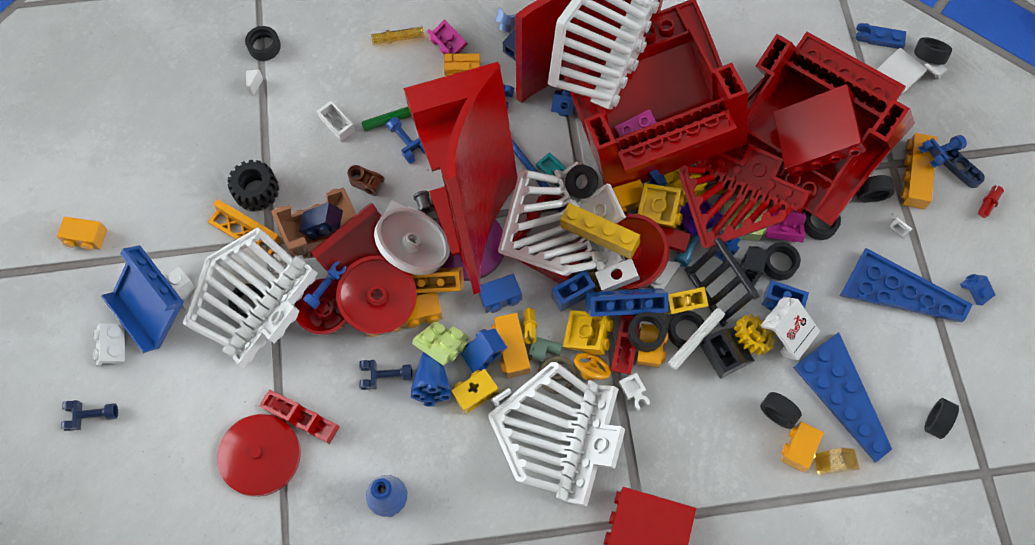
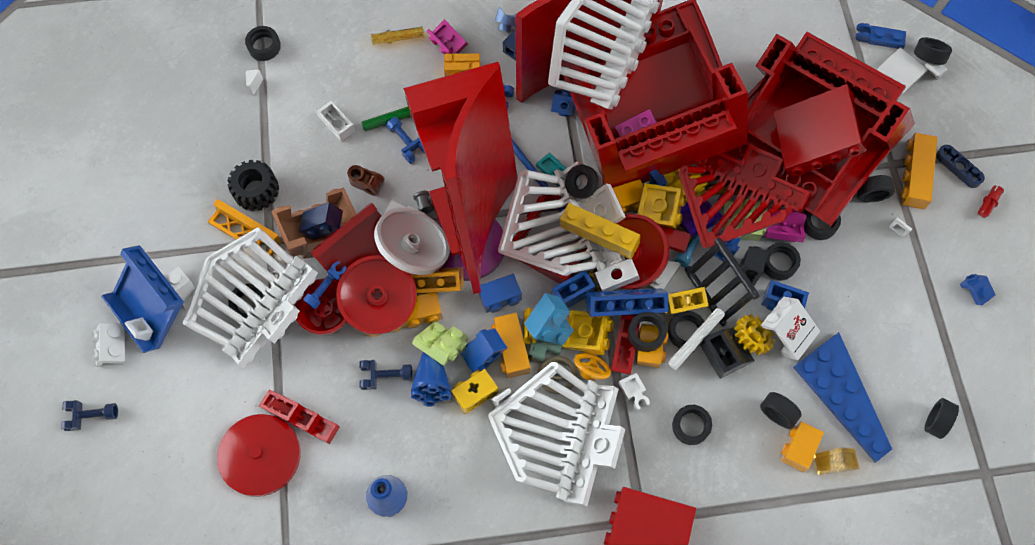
(82, 233): light orange brick -> none
(139, 328): none -> white slope
(548, 320): none -> dark azure brick
(701, 412): none -> black tyre
(893, 286): blue wing -> none
(938, 152): blue bar -> none

